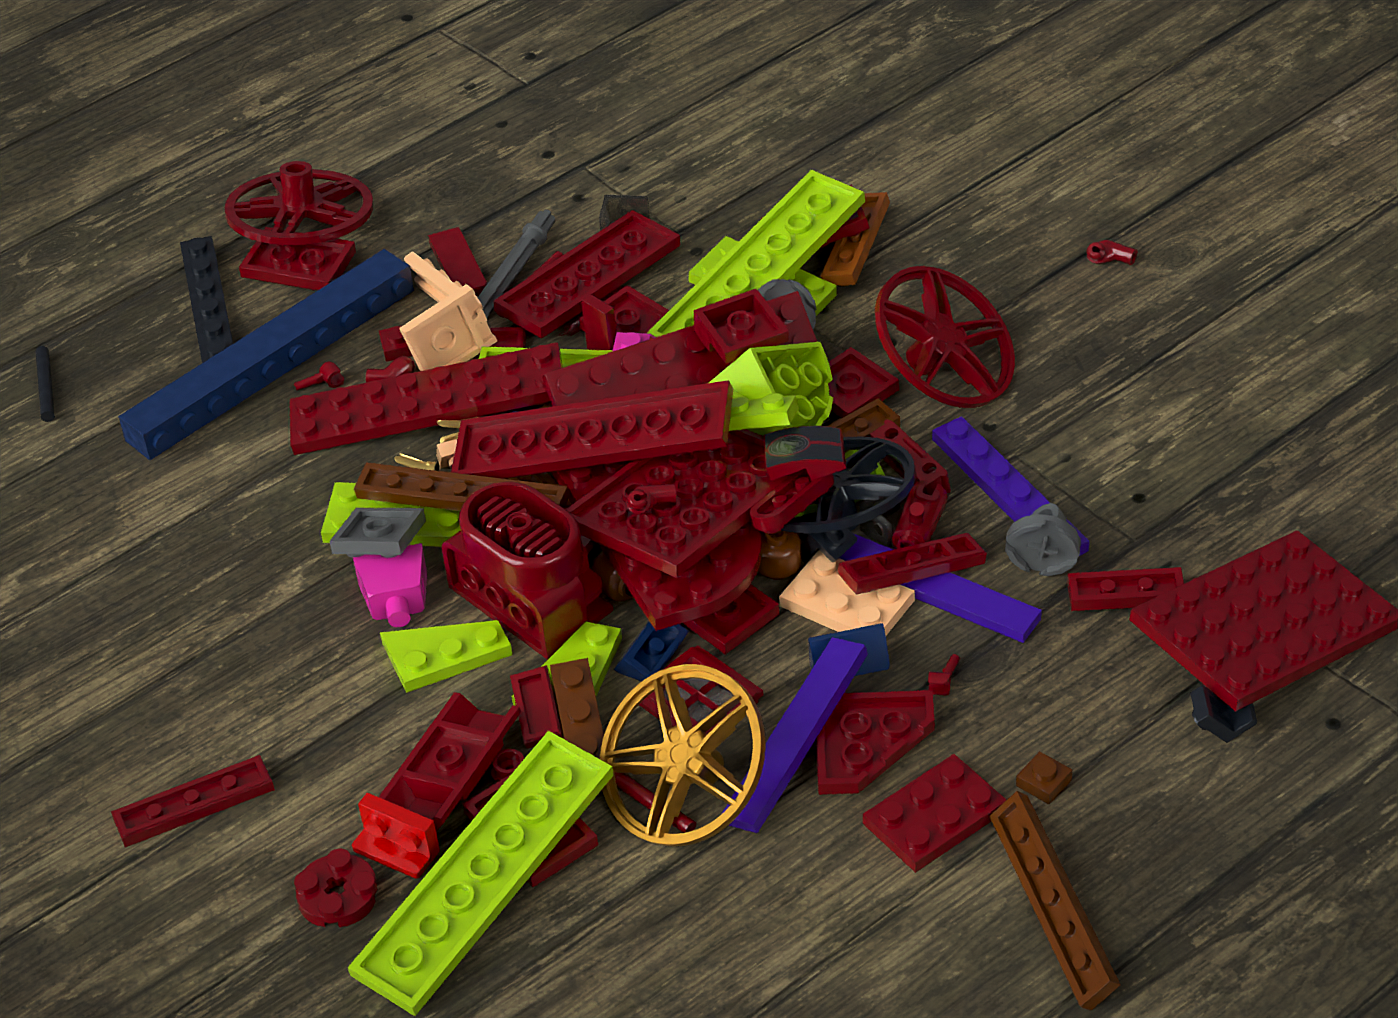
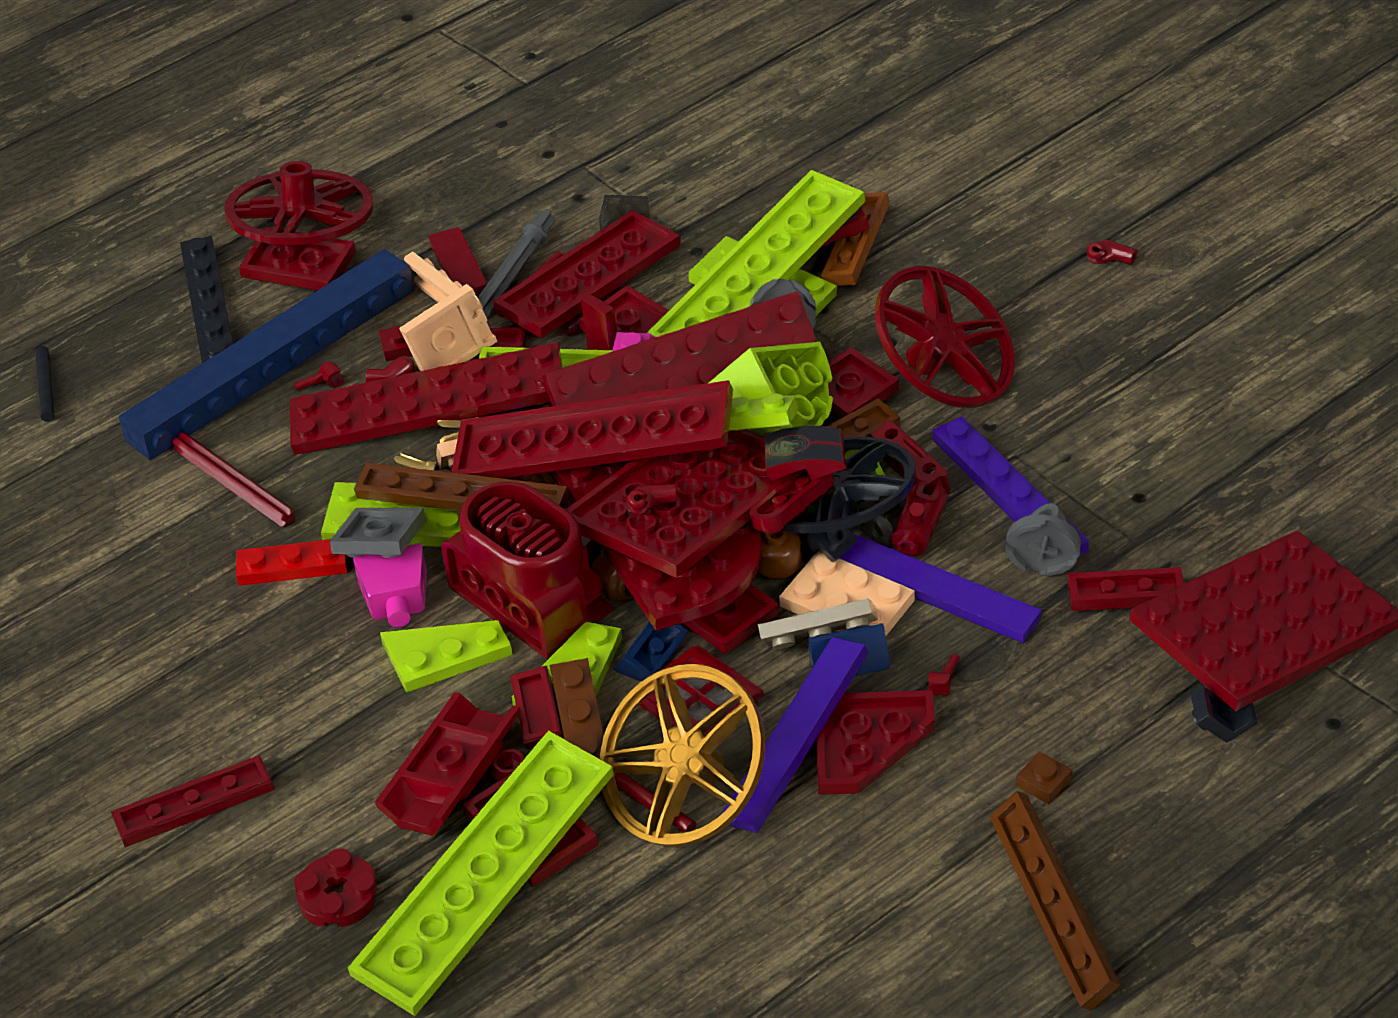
(234, 479): none -> dark red axle
(288, 562): none -> red plate
(396, 836): red bracket -> none
(739, 324): dark red plate -> none
(785, 631): none -> plate
(911, 563): dark red plate -> none
(933, 812): dark red plate -> none

